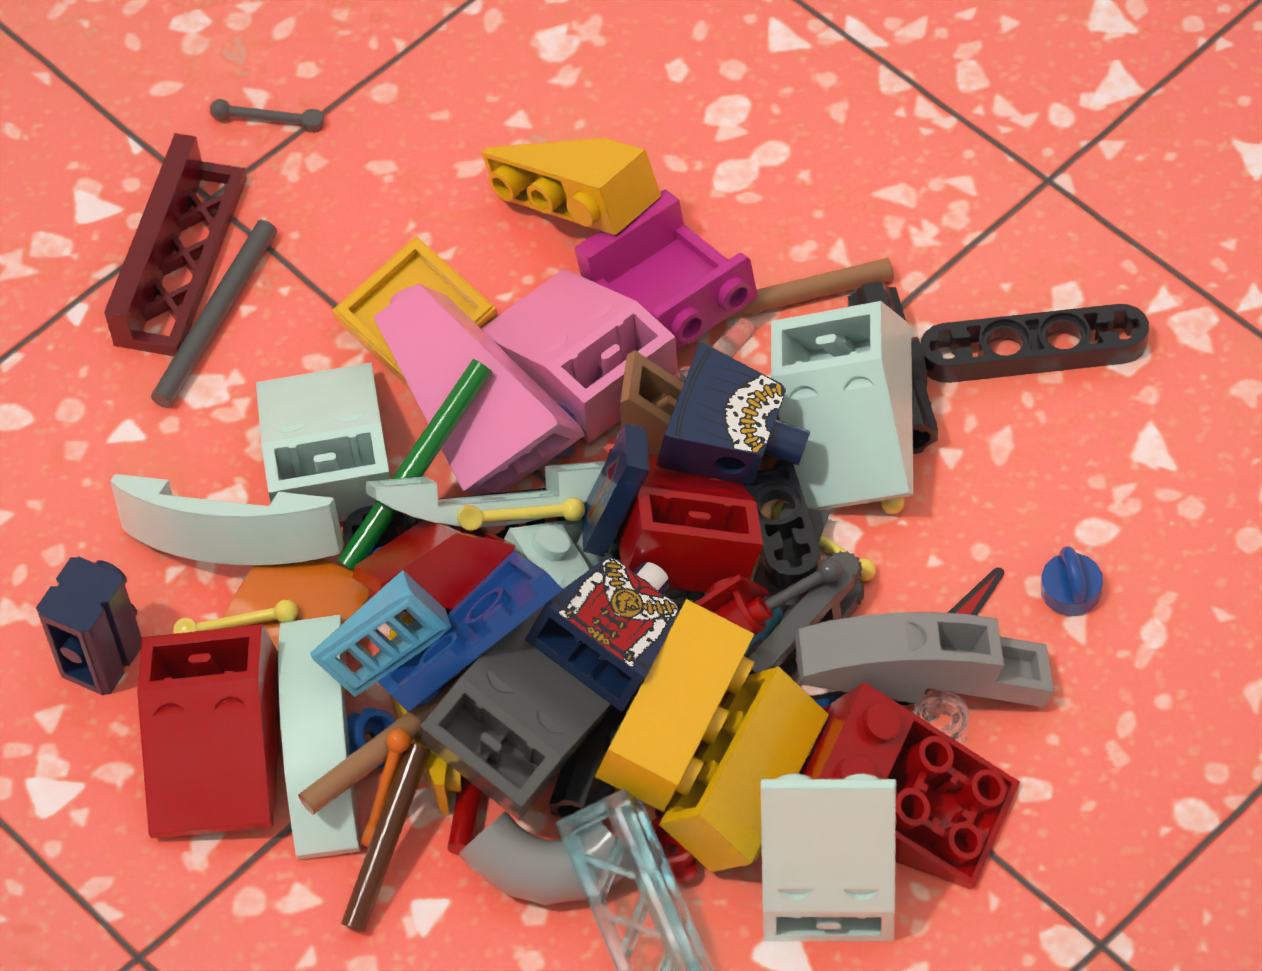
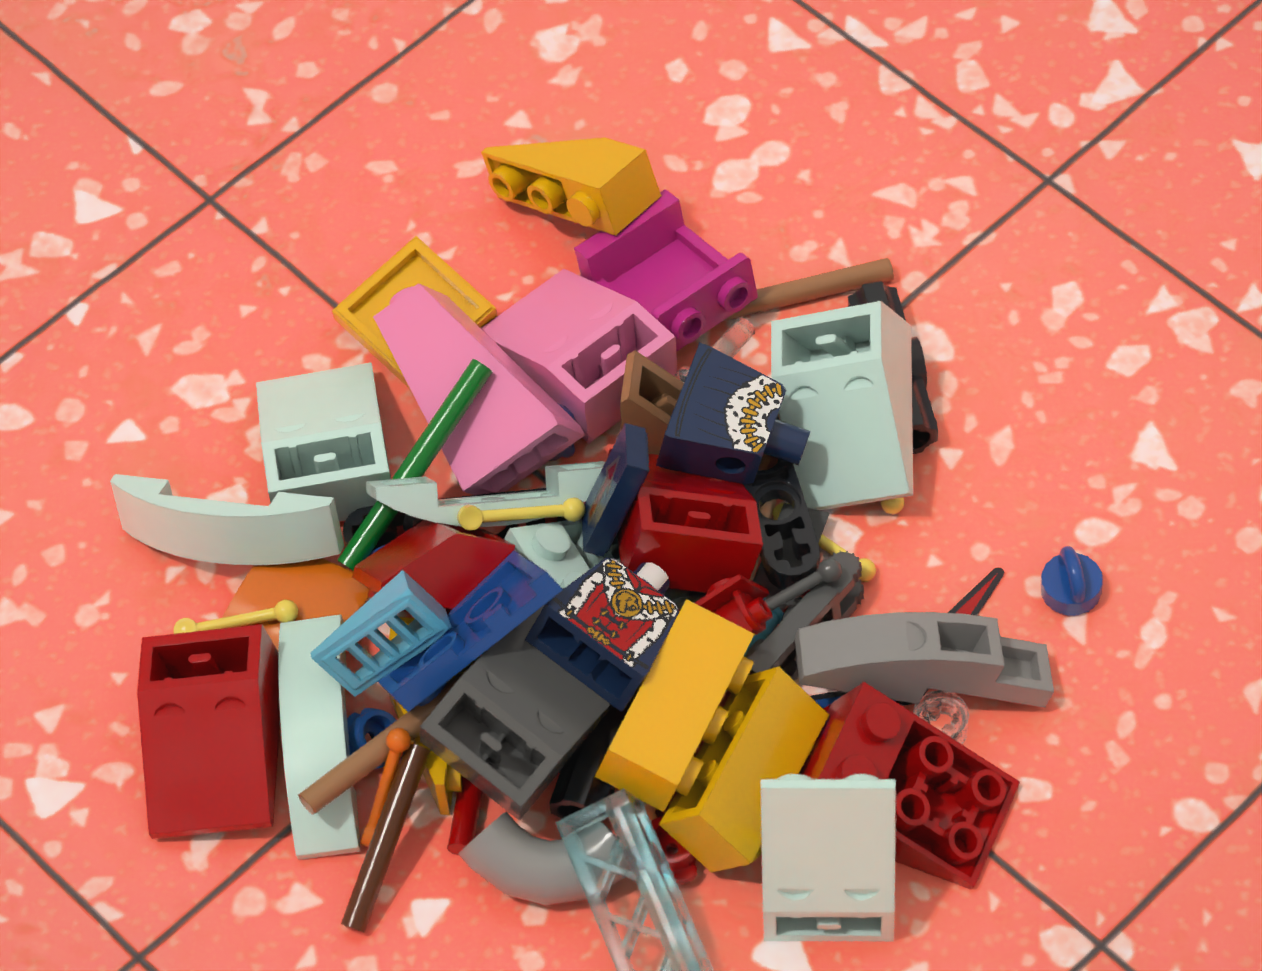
(90, 624): dark blue brick -> none
(158, 236): dark red fence -> none
(213, 314): dark grey bar -> none
(311, 119): dark grey hinge -> none
(1035, 352): black beam -> none

